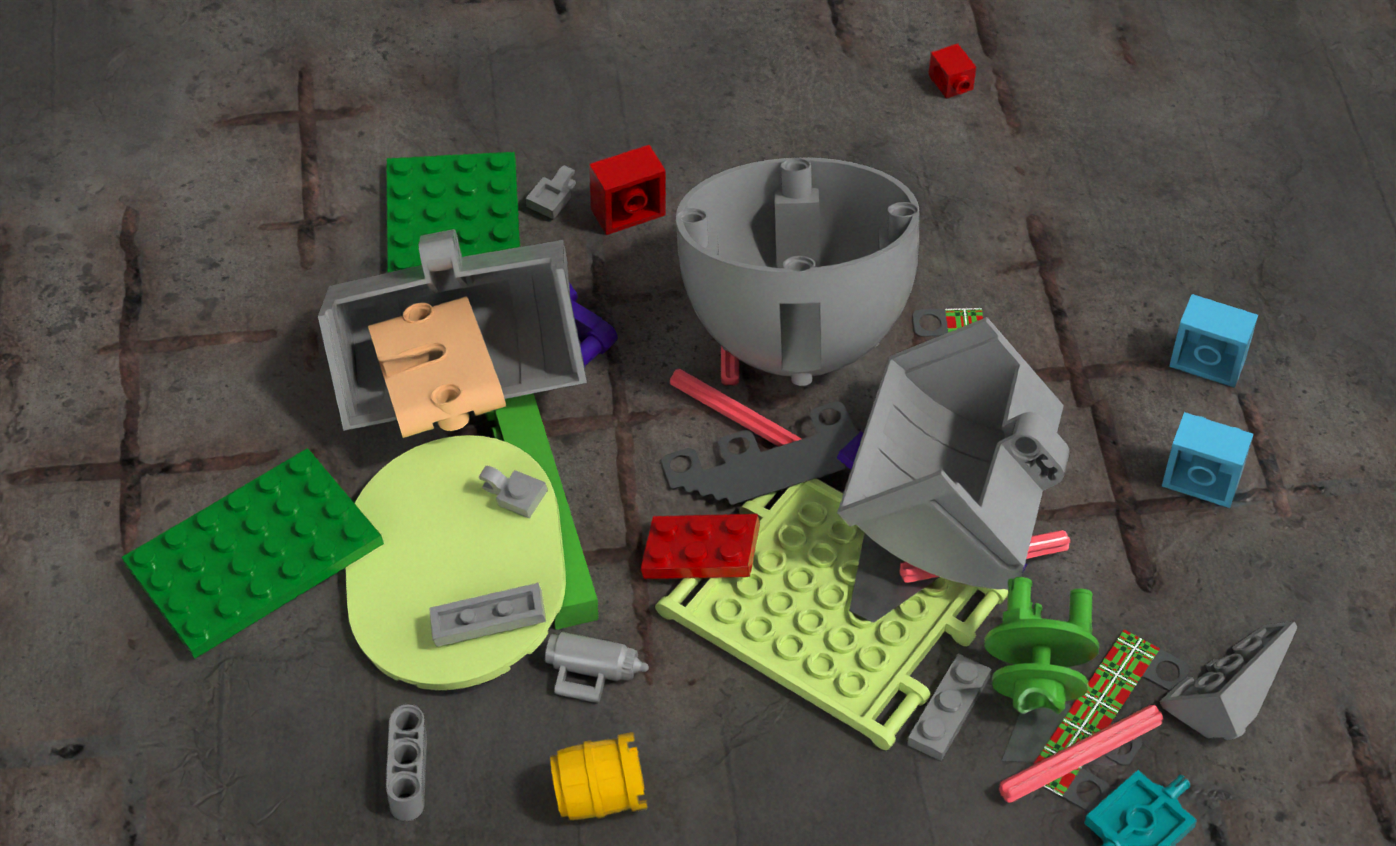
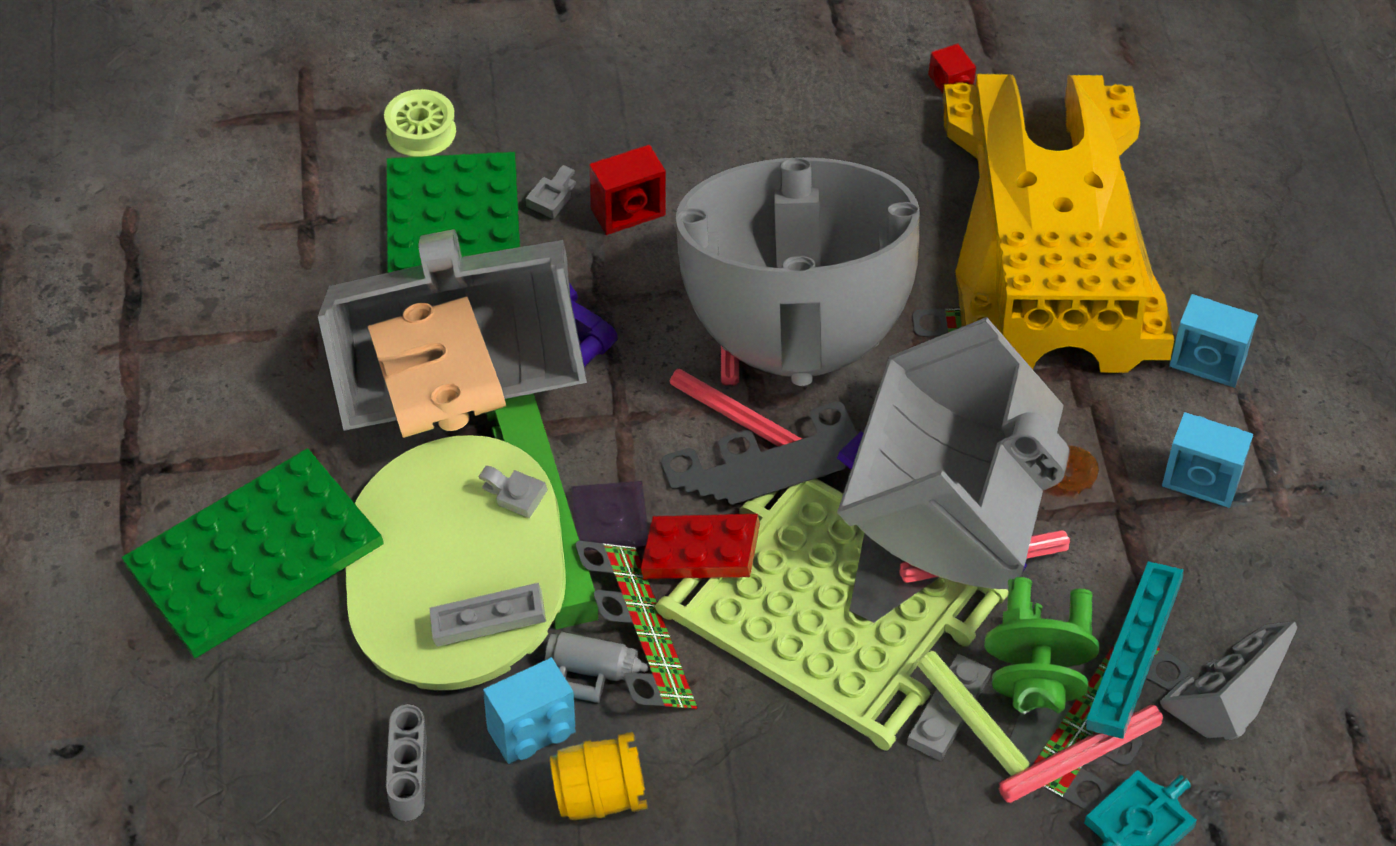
(420, 123): none -> yellowish green wheel
(530, 711): none -> medium azure brick
(611, 514): none -> clear purple tile
(638, 608): none -> piece
(973, 713): none -> yellowish green axle
(1056, 232): none -> yellow piece
(1084, 474): none -> clear orange gear
(1134, 650): none -> teal plate

